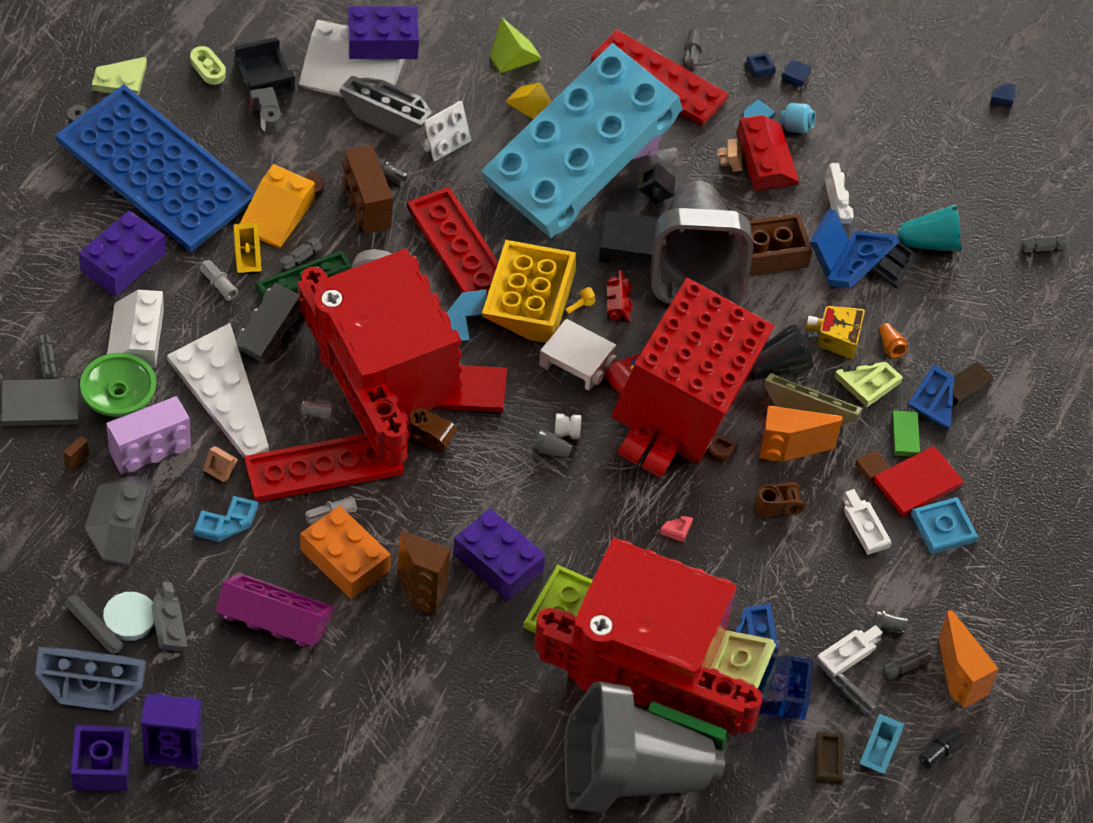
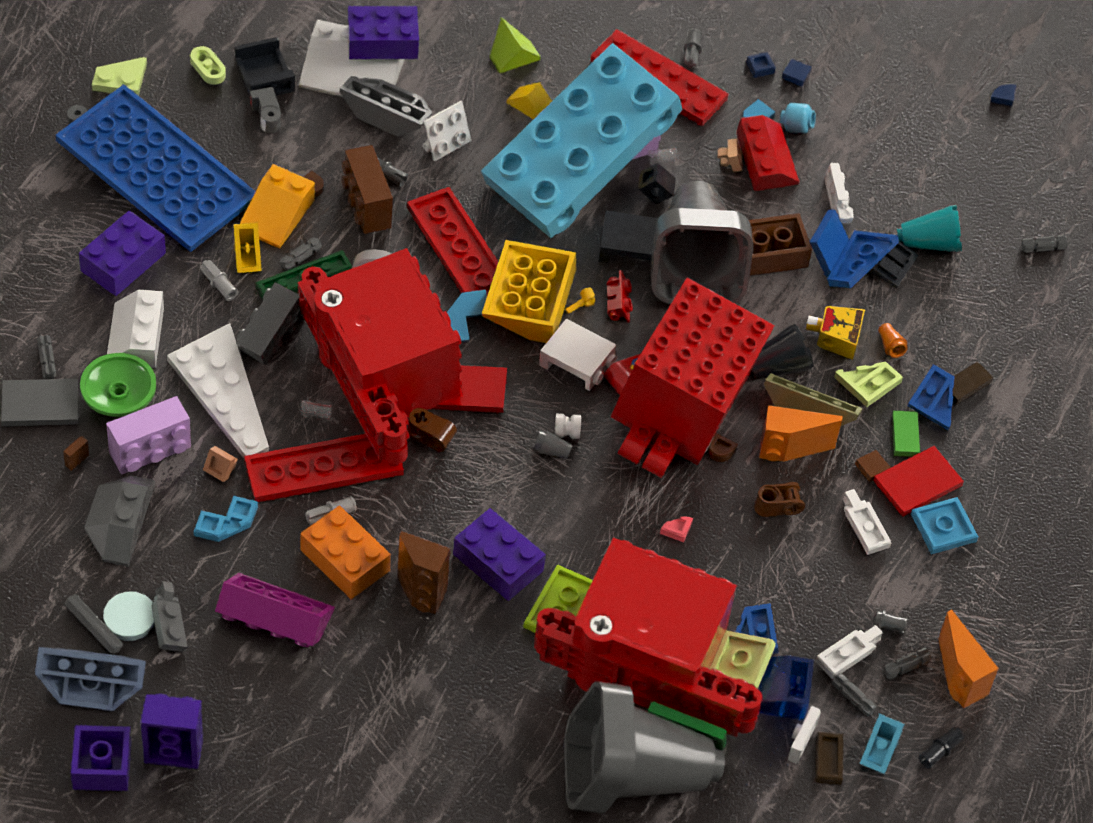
(803, 734): none -> white plate

